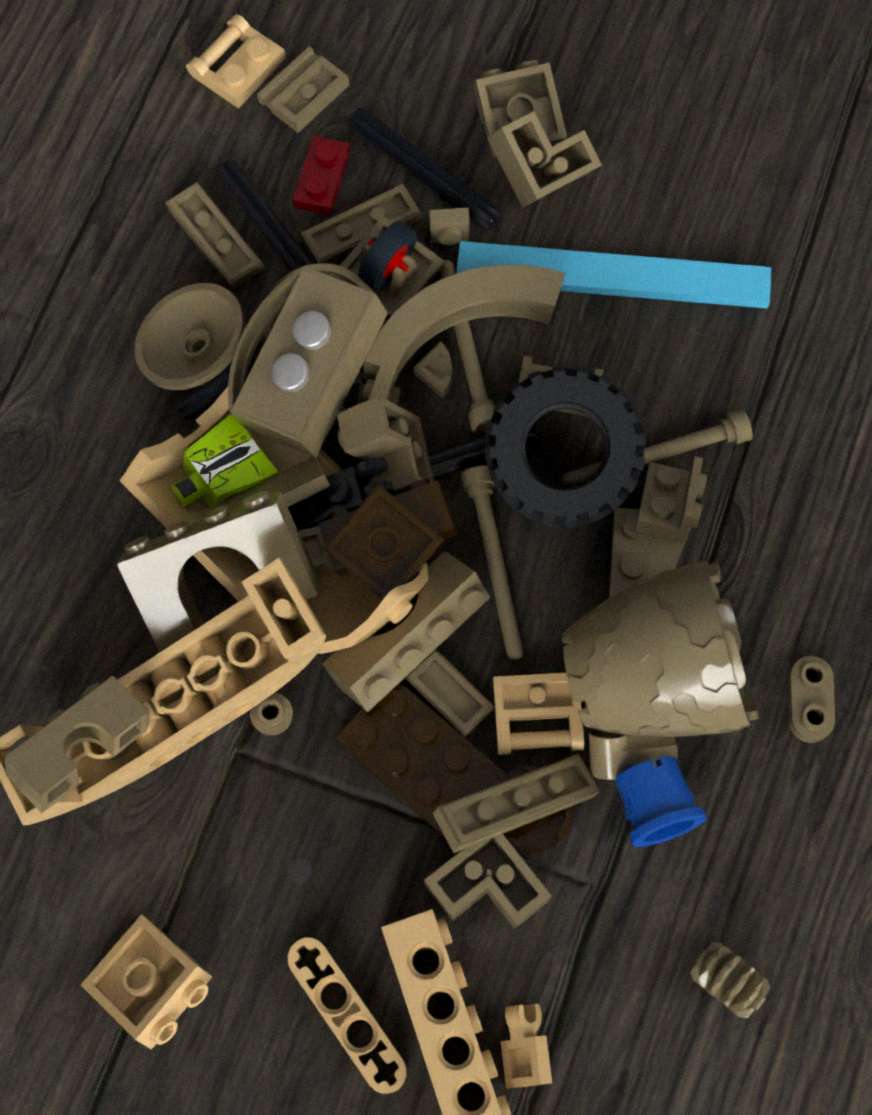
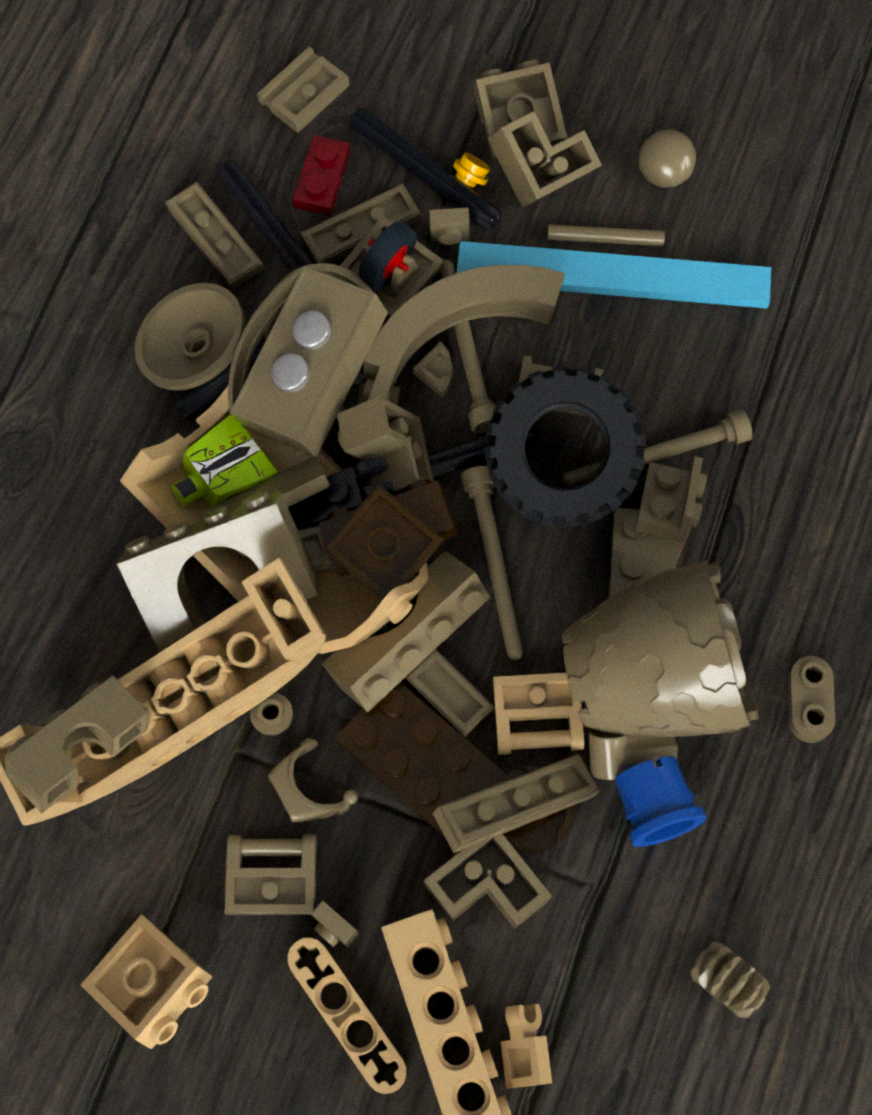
(244, 69): tan plate -> none
(270, 889): none -> dark tan plate
(295, 803): none -> dark tan helmet
(333, 926): none -> dark tan plate
(471, 170): none -> yellow plate
(606, 235): none -> dark tan bar
(667, 158): none -> dark tan hair

